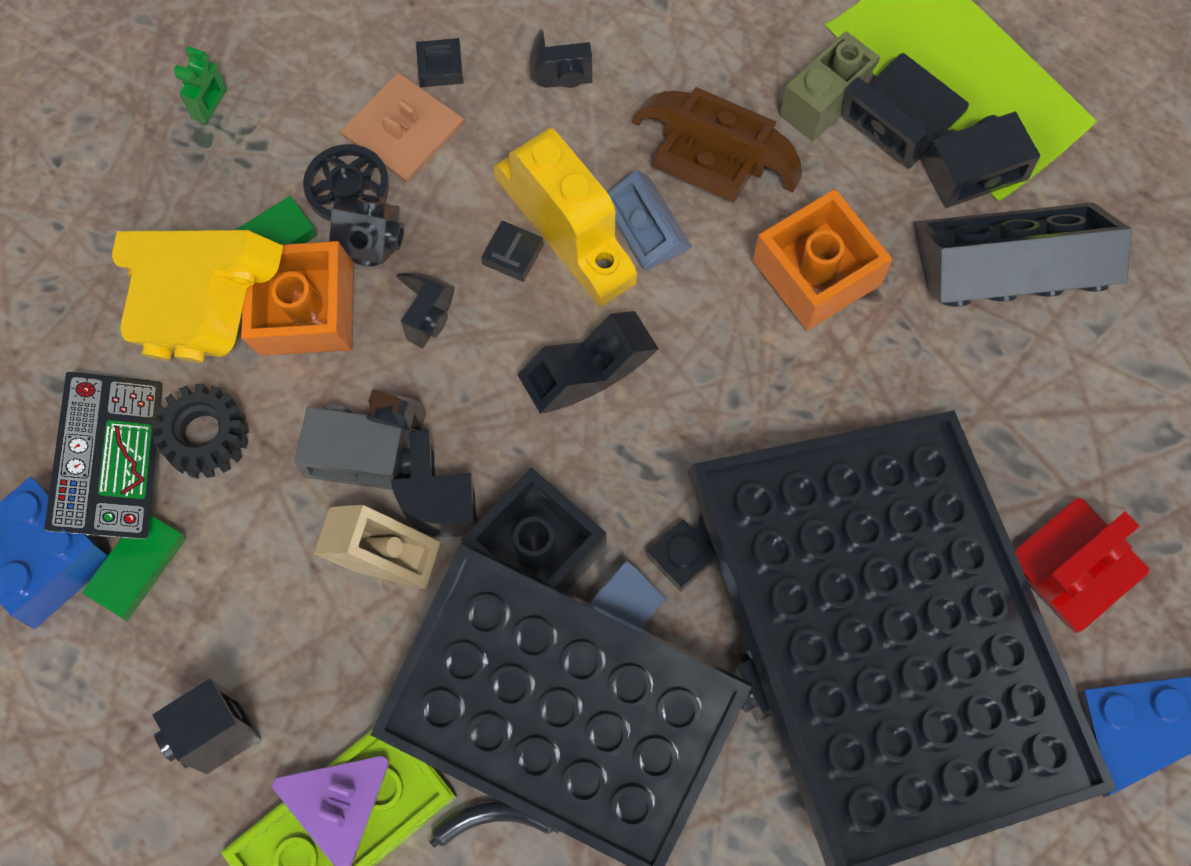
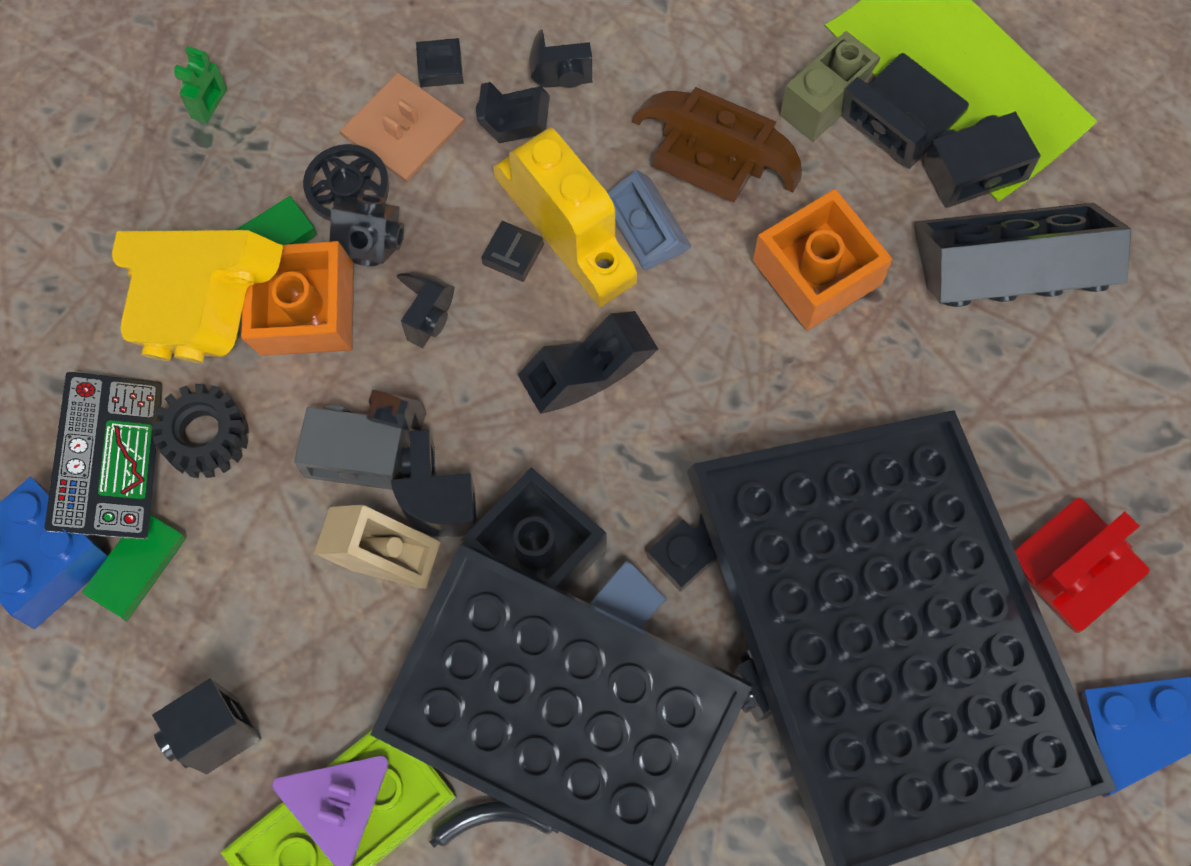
(512, 114): none -> black bracket

